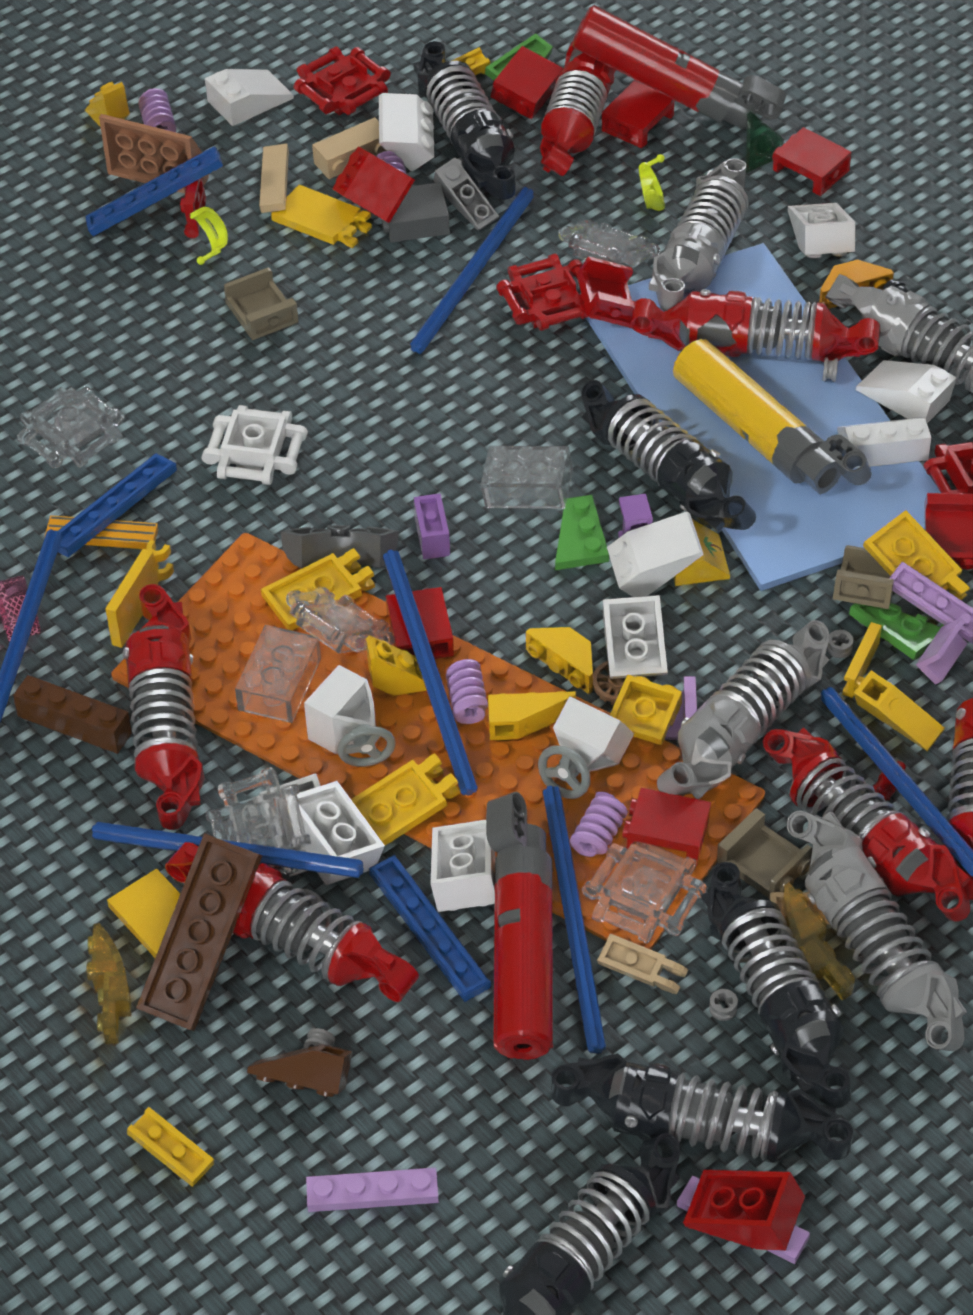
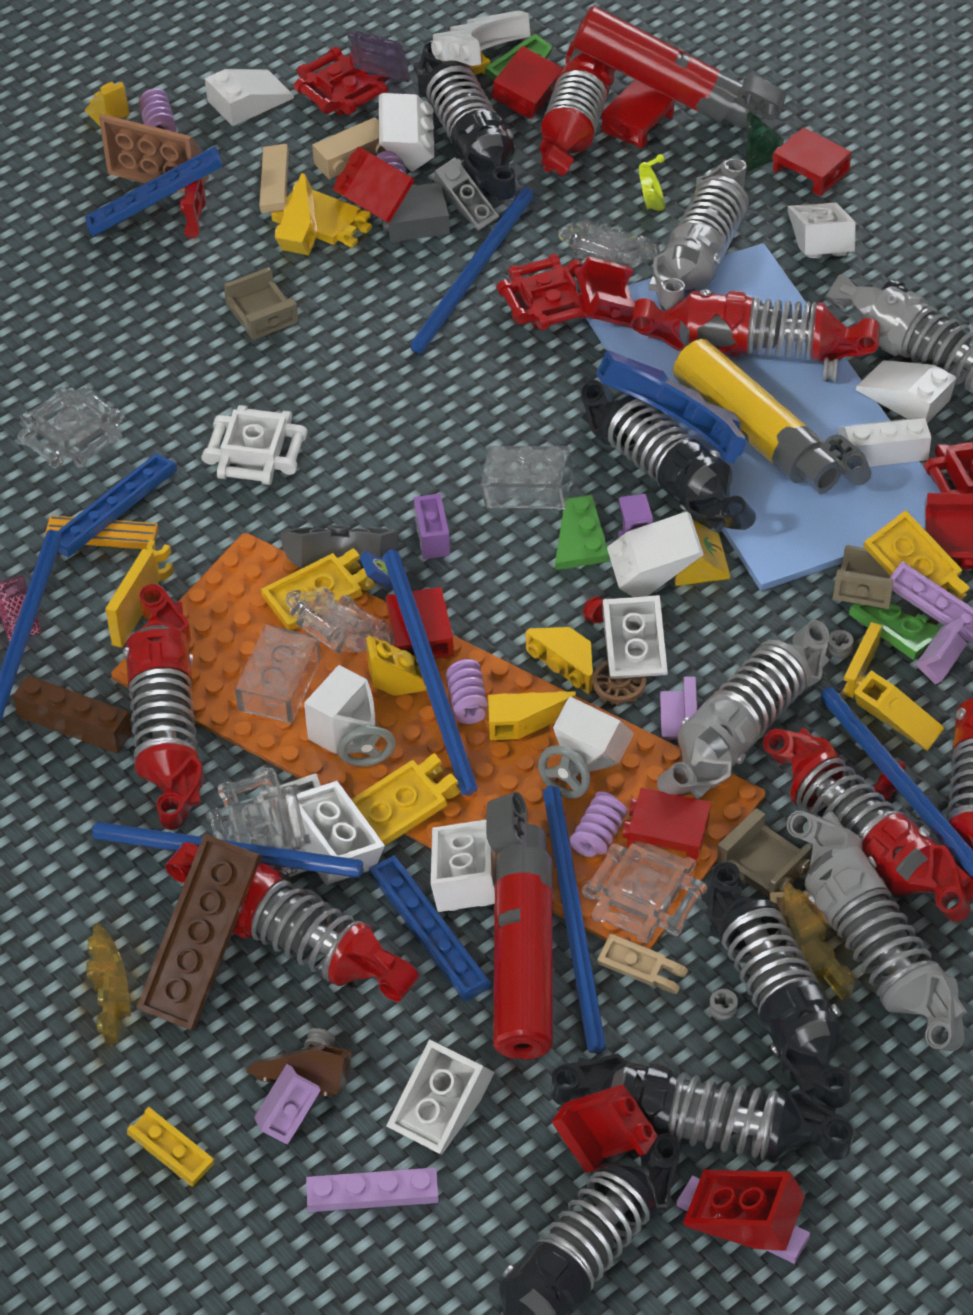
(146, 908): yellow tile -> none
(203, 216): neon yellow helmet -> none
(286, 1105): none -> lavender panel
(298, 226): none -> yellow slope
(375, 569): none -> blue tile
(378, 55): none -> clear purple piece
(439, 1097): none -> white slope
(467, 40): none -> white arch
(594, 610): none -> red plate
(603, 1126): none -> red panel
(647, 708): yellow plate -> none
(684, 404): none -> blue arch
(860, 272): light orange slope -> none

